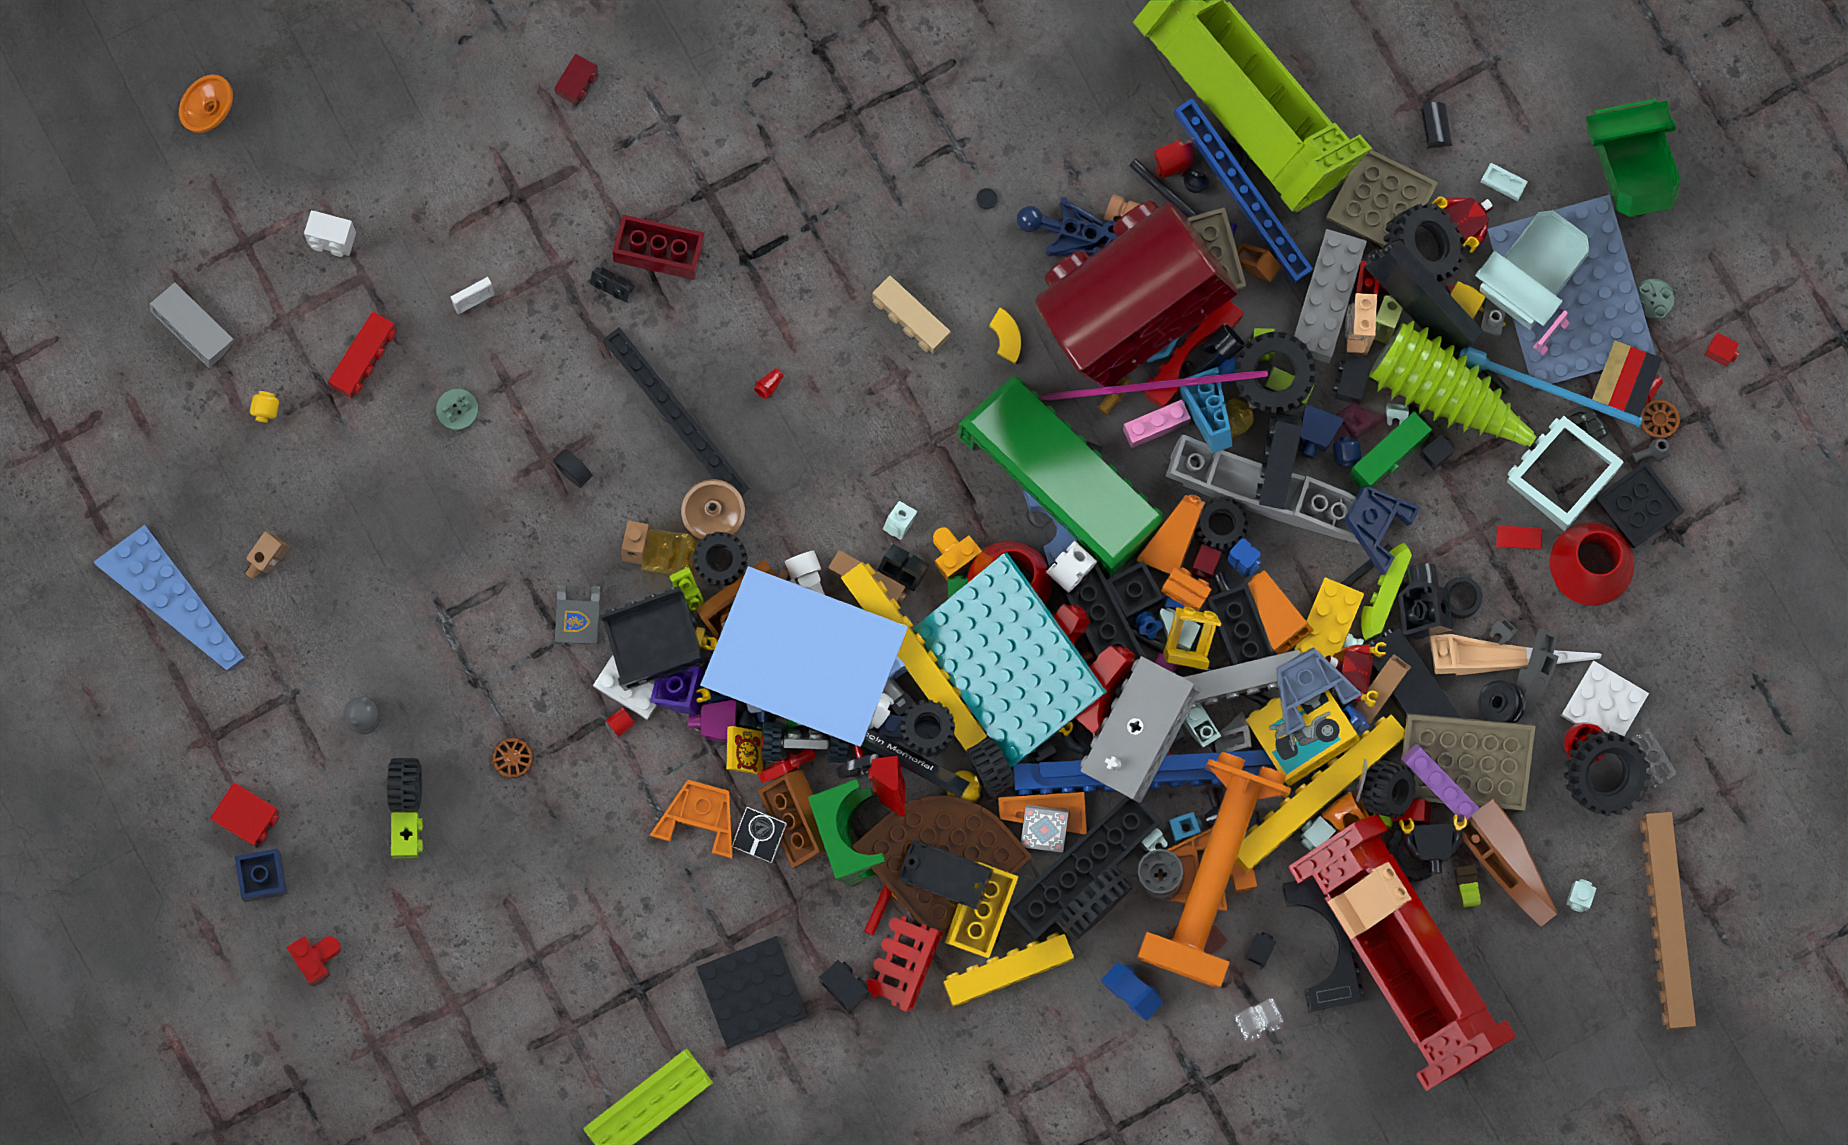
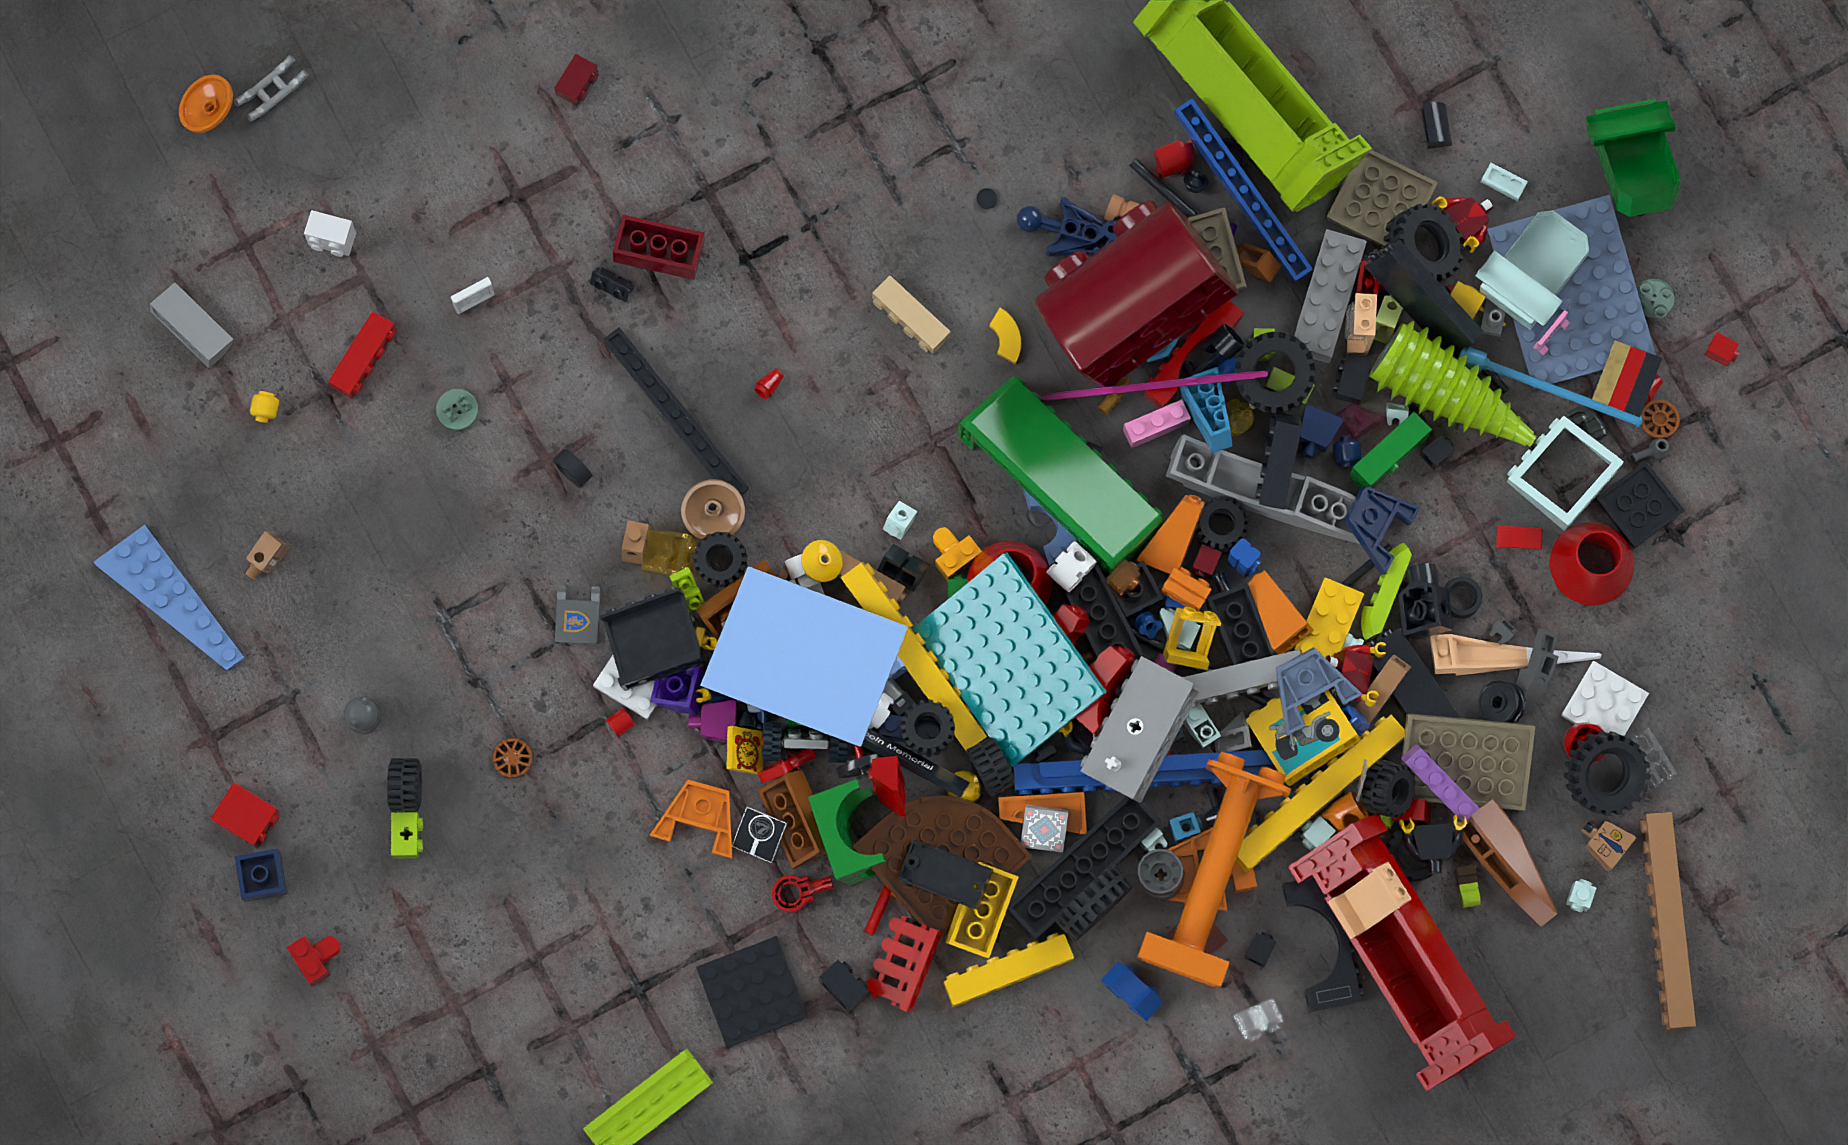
(273, 77): none -> light grey piece
(813, 564): none -> yellow dish
(813, 887): none -> red pin
(1124, 577): none -> clear orange brick
(1607, 843): none -> medium nougat torso

